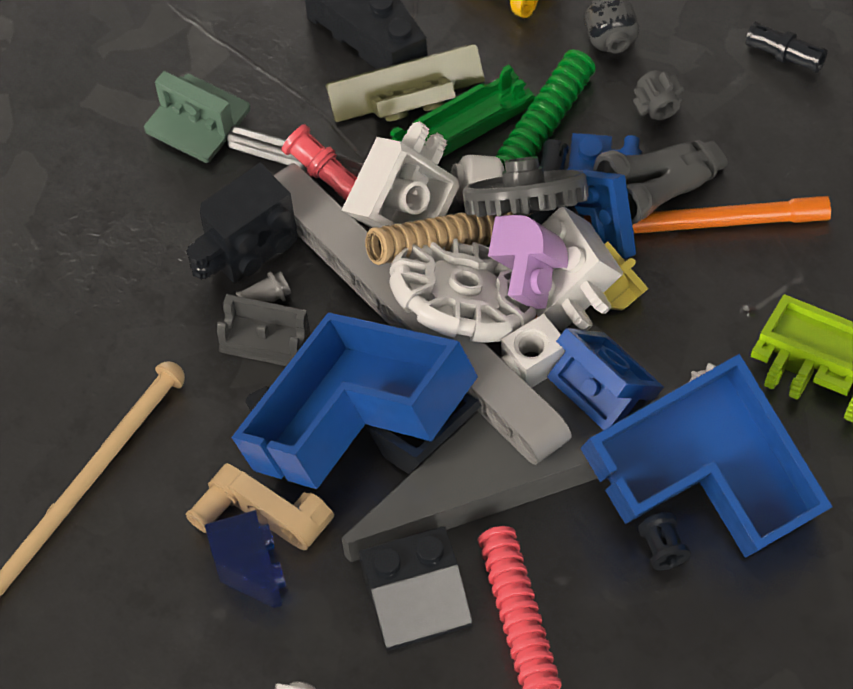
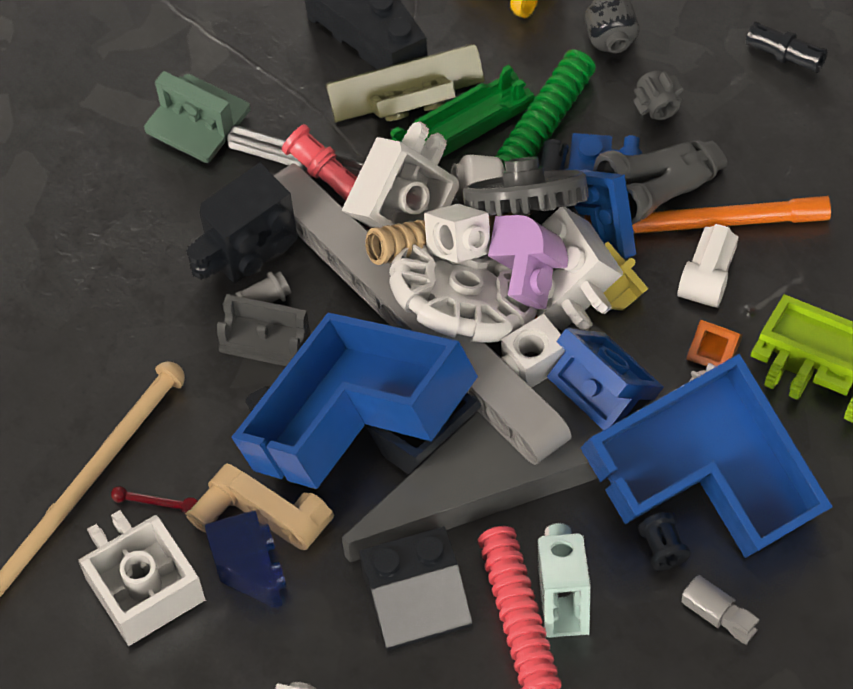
(120, 494): none -> dark red hinge
(140, 577): none -> white hinge
(457, 232): none -> white brick
(563, 569): none -> light aqua torso
(707, 274): none -> white piece
(713, 344): none -> orange slope
(719, 609): none -> light grey bar

